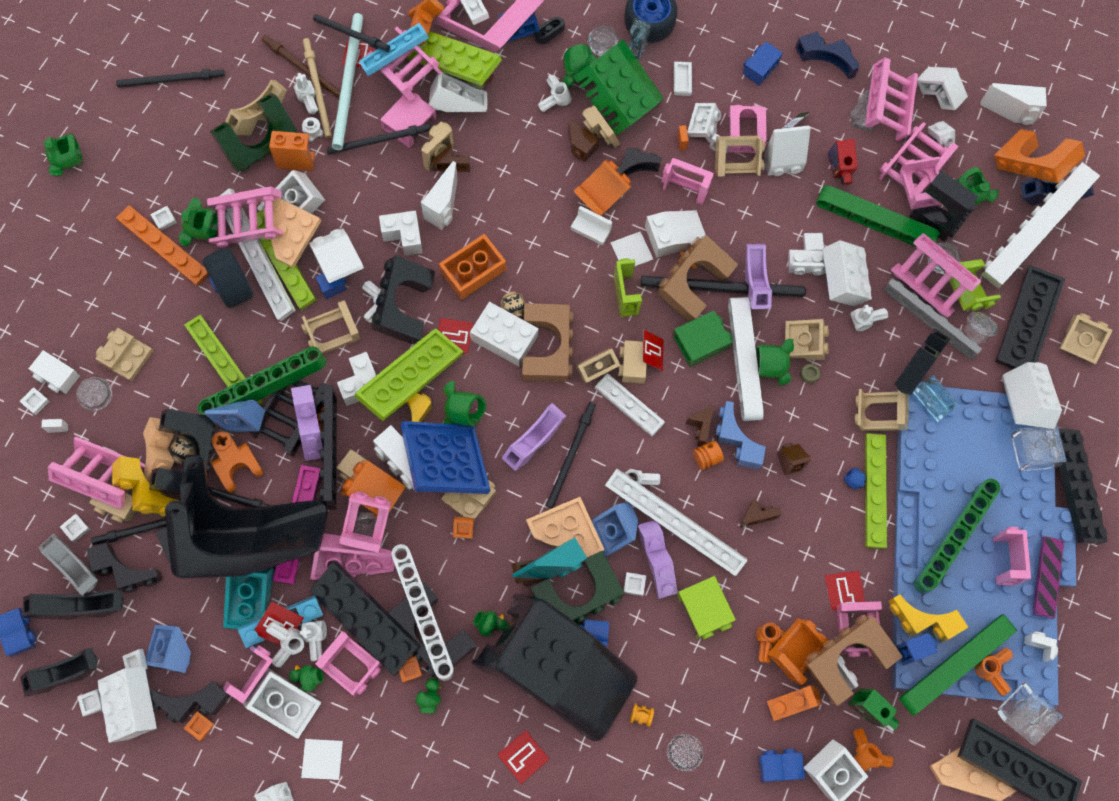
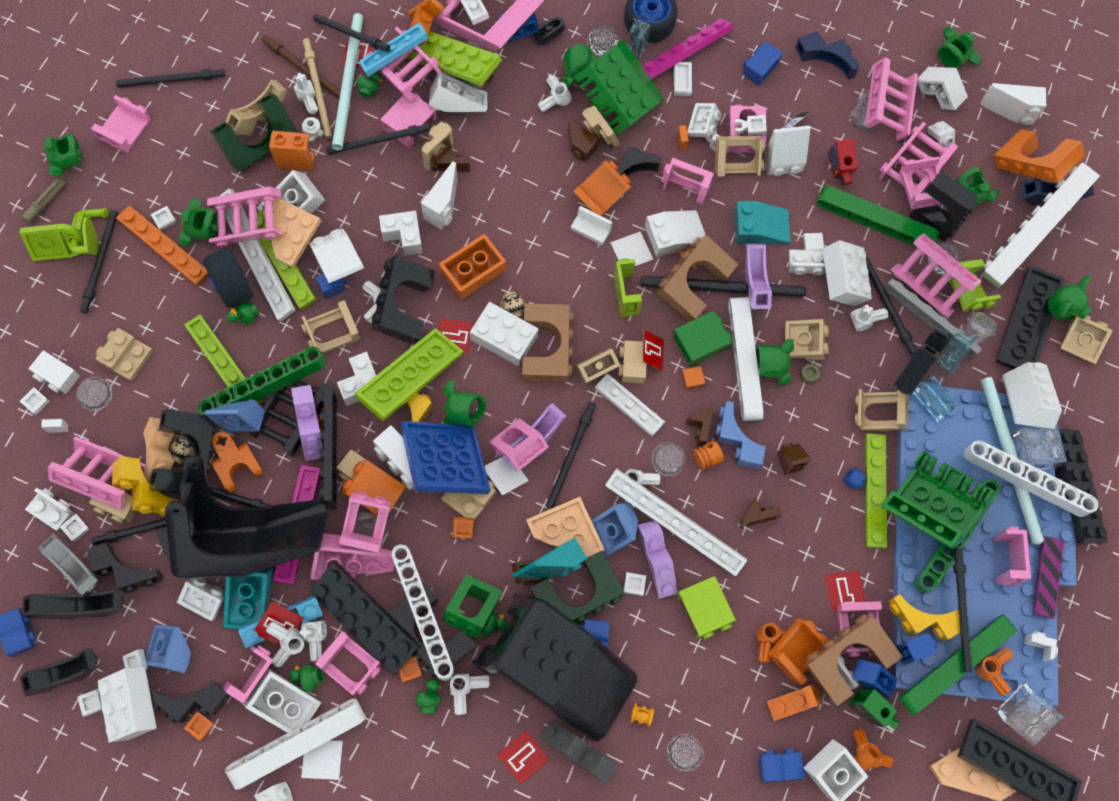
(38, 206): none -> dark tan axle
(49, 510): none -> white bracket
(64, 240): none -> lime plate
(89, 293): none -> black bar
(123, 125): none -> bright pink panel
(202, 598): none -> white bracket
(245, 312): none -> green animal
(295, 743): none -> white beam
(369, 85): none -> green animal
(471, 682): none -> white axle
(480, 591): none -> green panel
(504, 476): none -> white sticker
(526, 450): none -> bright pink panel
(578, 751): none -> dark grey arch
(668, 459): none -> clear piece
(688, 47): none -> dark pink plate
(693, 377): none -> orange tile
(754, 125): none -> white plate
(761, 223): none -> teal slope
(875, 677): none -> blue brick
(905, 335): none -> black bar
(939, 502): none -> green slope
(956, 351): none -> clear light blue hinge
(957, 49): none -> green piece
(960, 569): none -> black bar
(1008, 447): none -> light aqua piece
(1039, 477): none -> white beam
(1070, 301): none -> green piece

